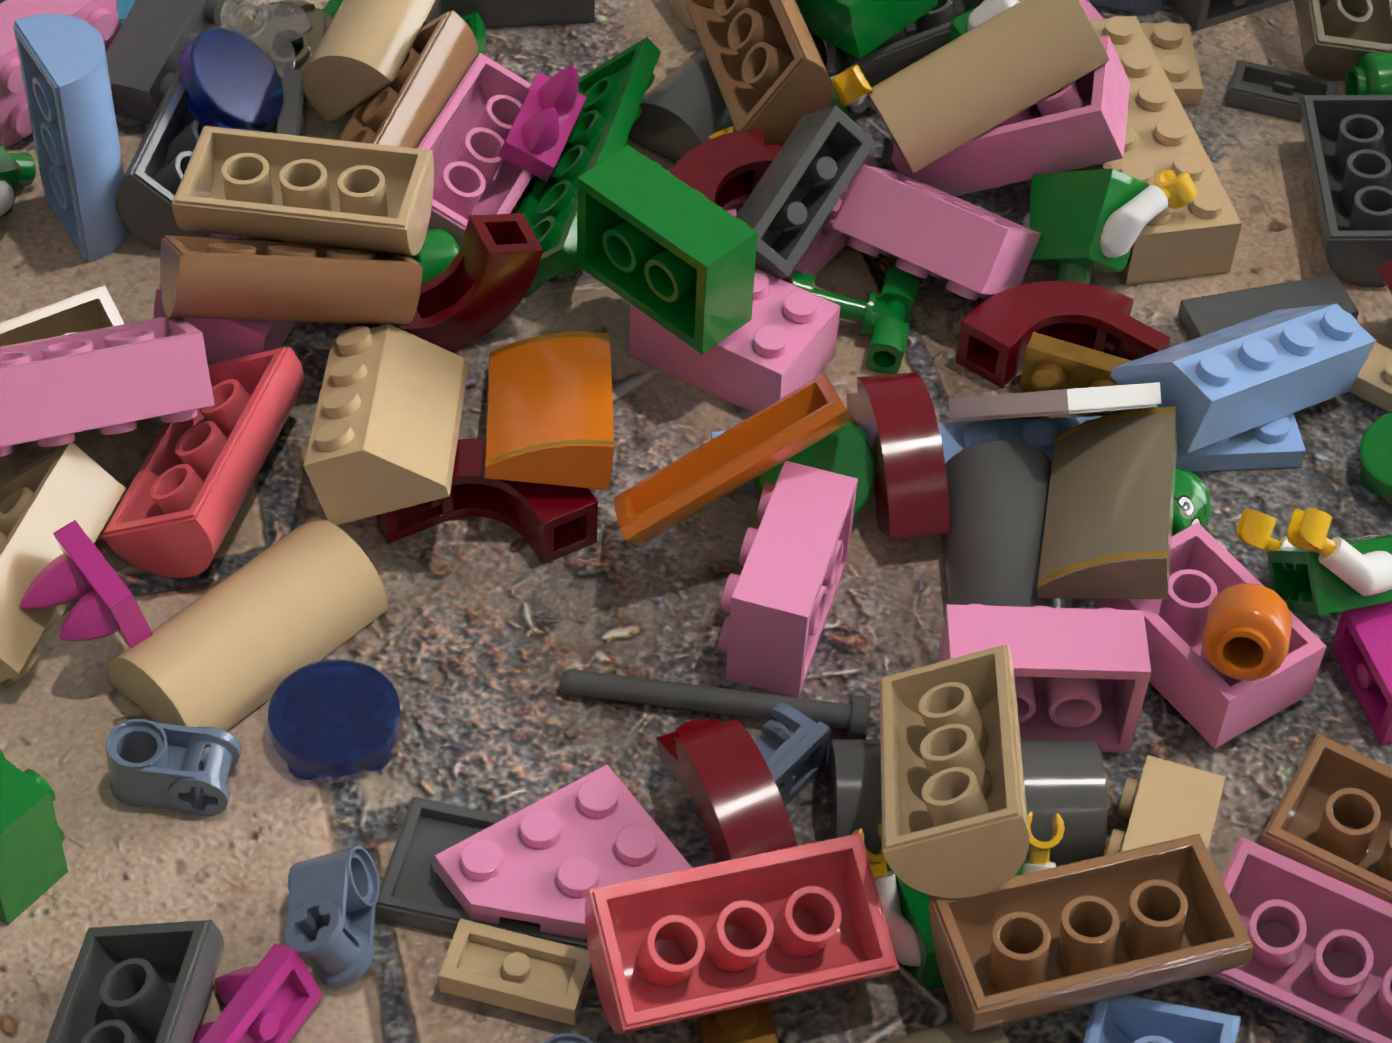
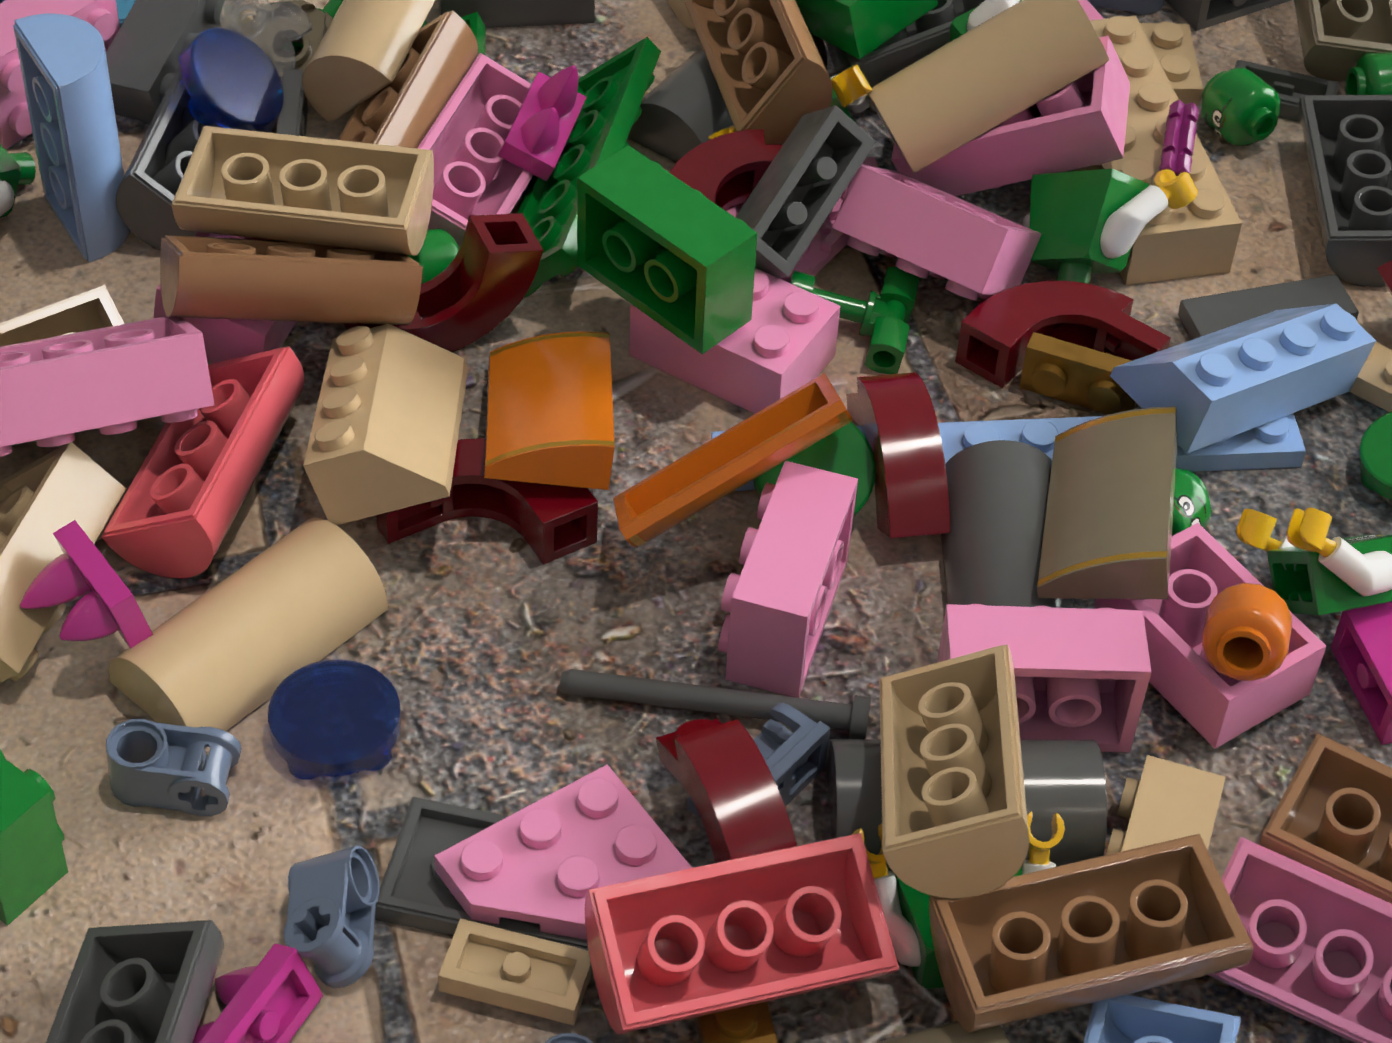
(1055, 402): white tile -> none
(1179, 137): none -> magenta axle
(1240, 106): none -> green head

